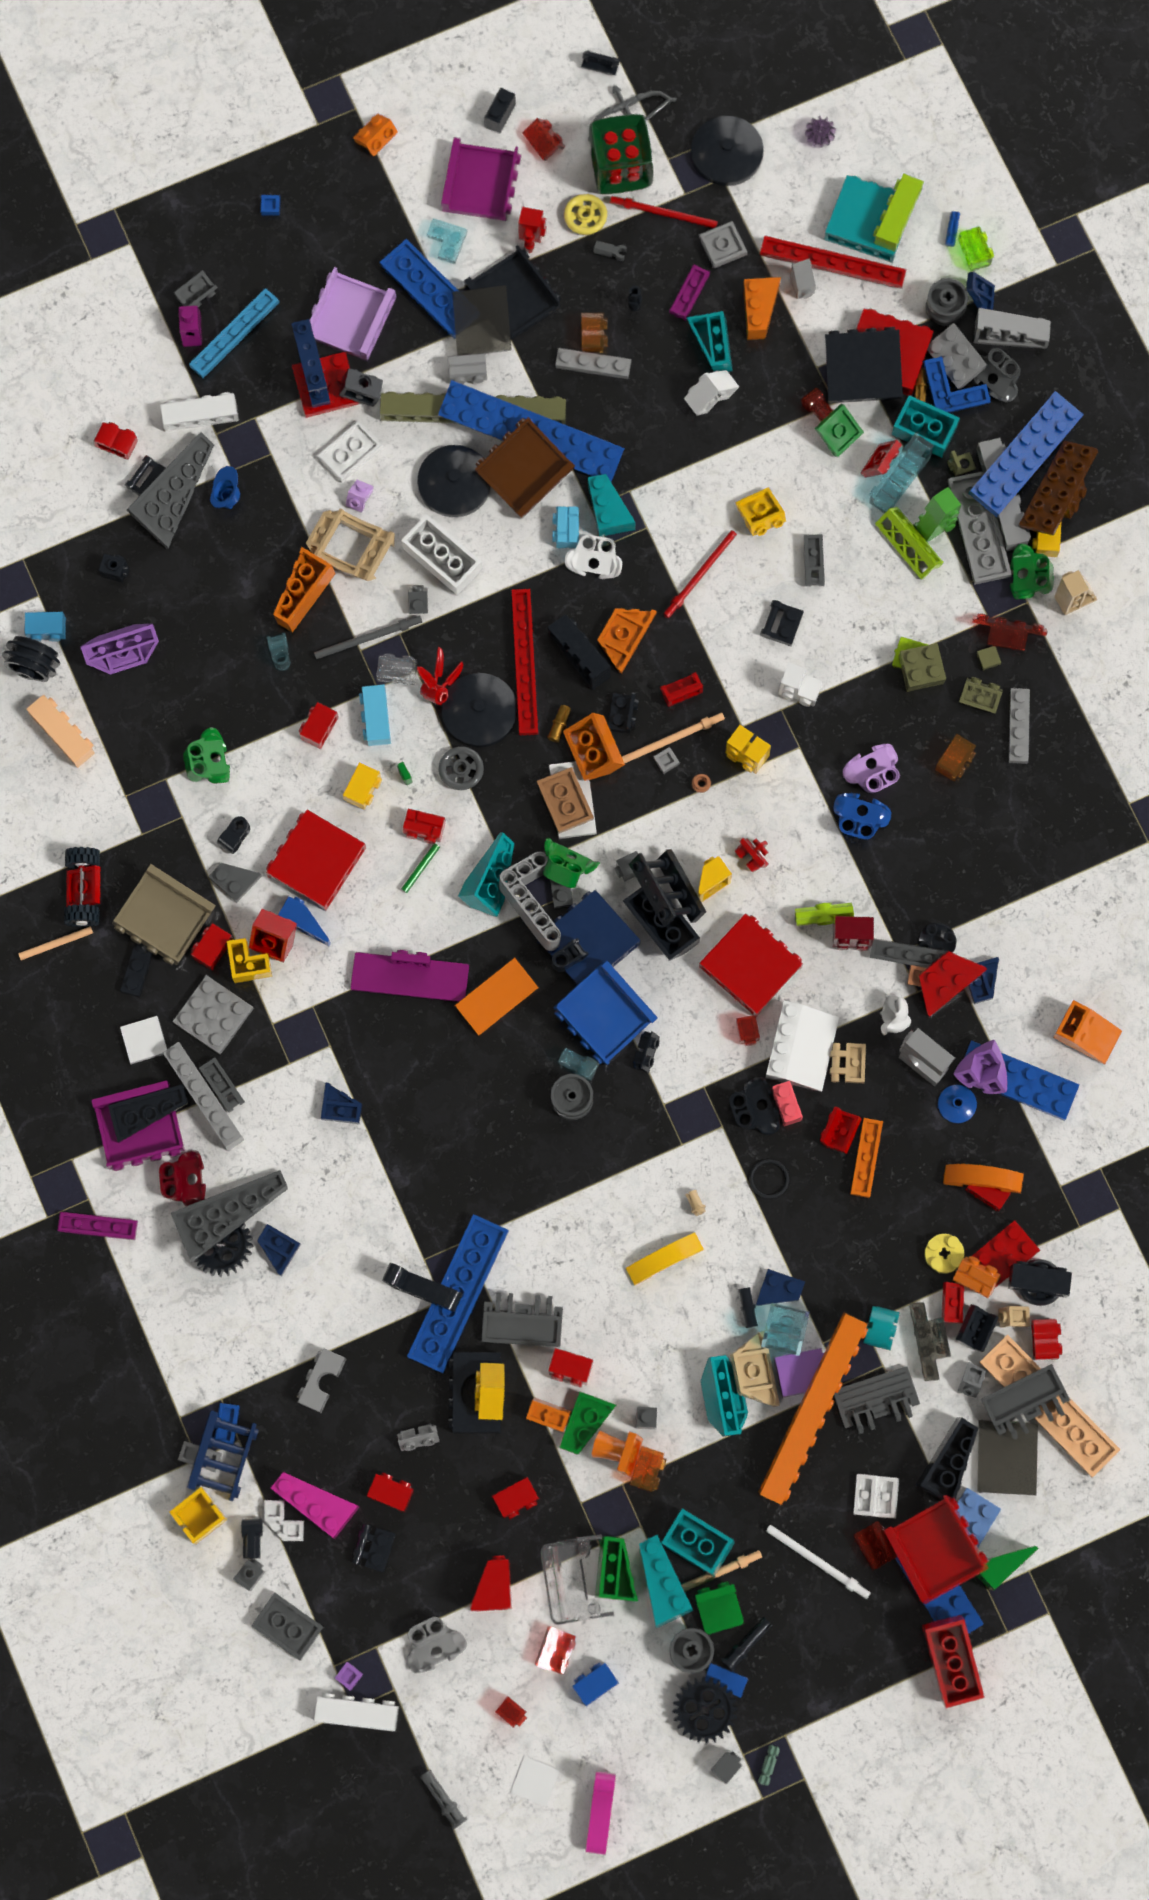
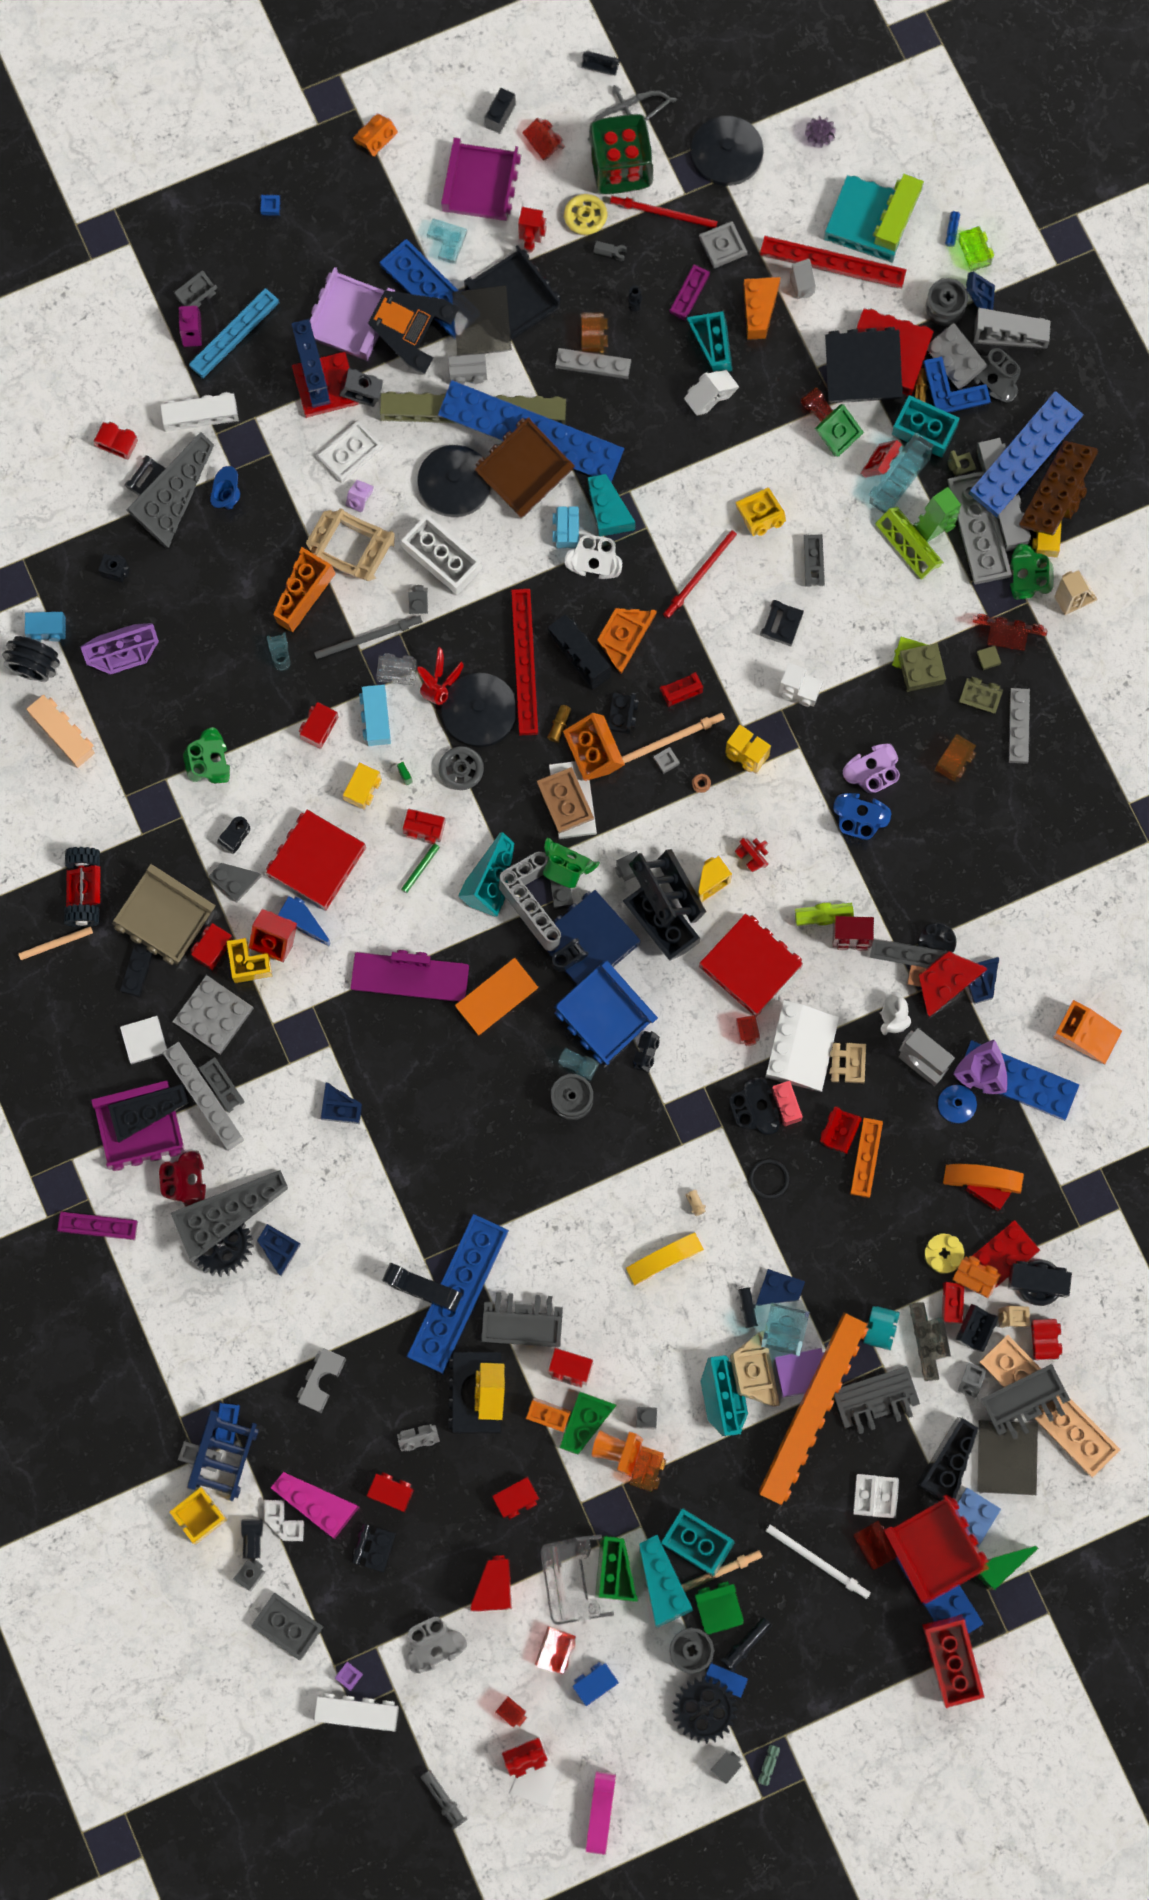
(403, 321): none -> black wedge
(524, 1757): none -> red brick

